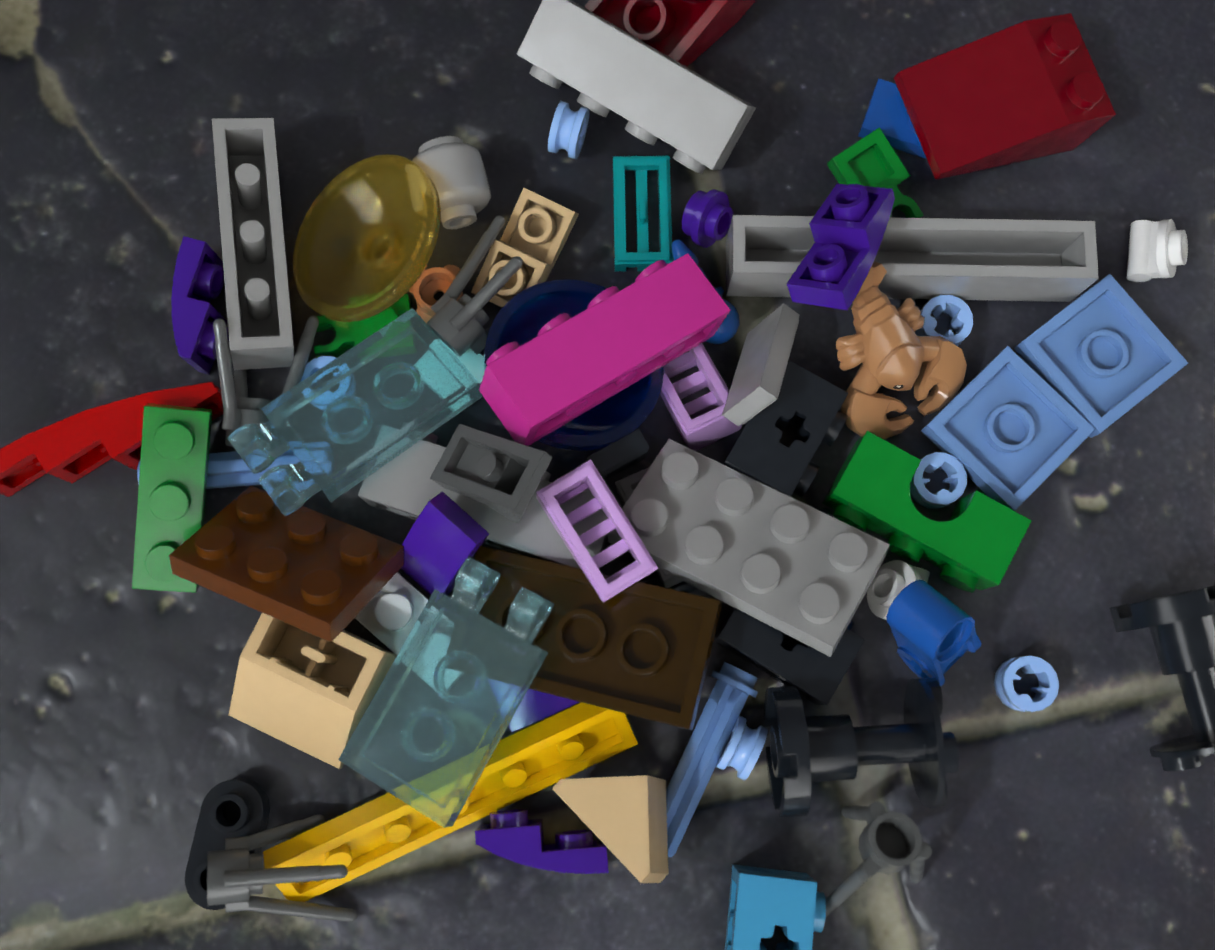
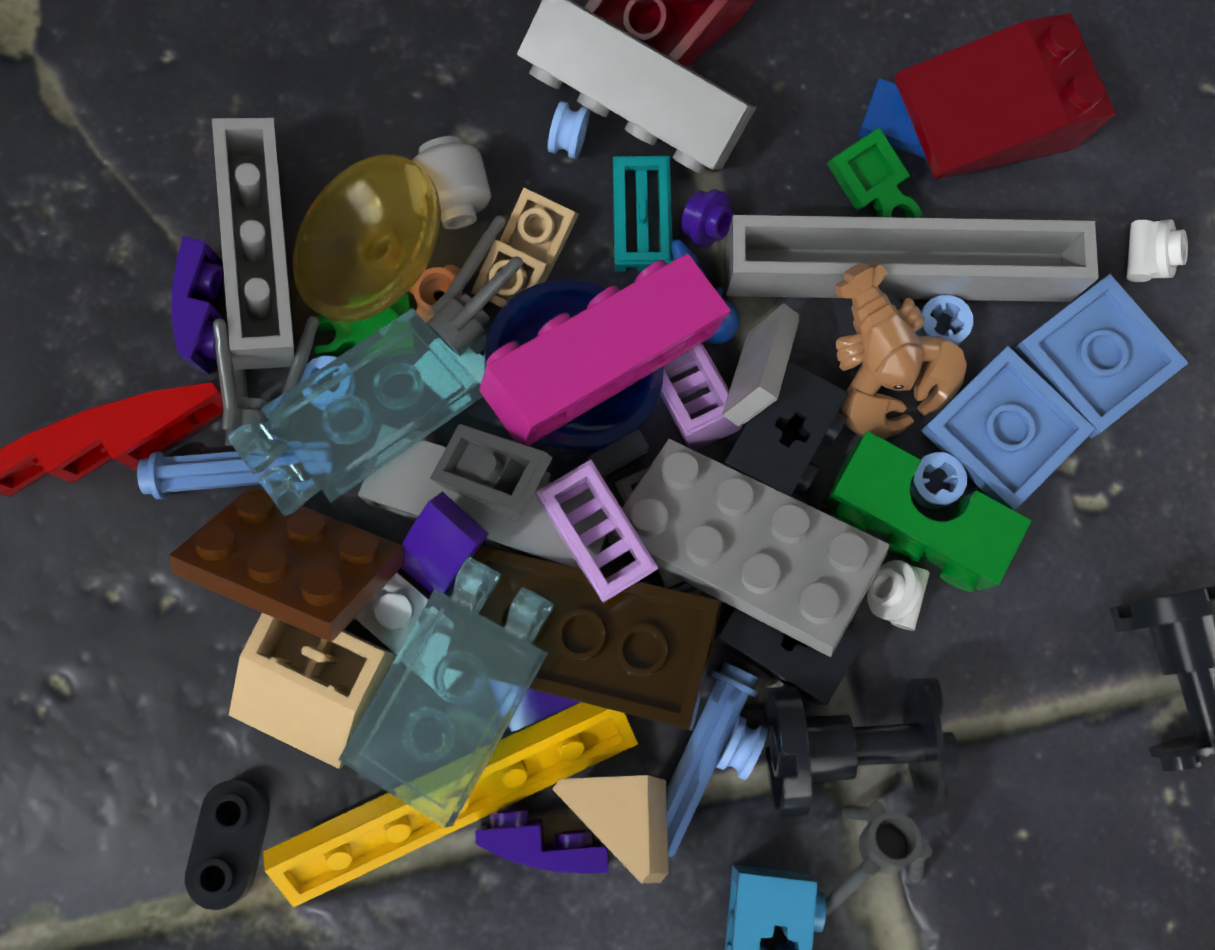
(169, 491): green plate -> none
(237, 875): dark grey plant -> none
(846, 242): dark purple slope -> none
(930, 630): blue piece -> none
(1029, 664): light blue bush -> none

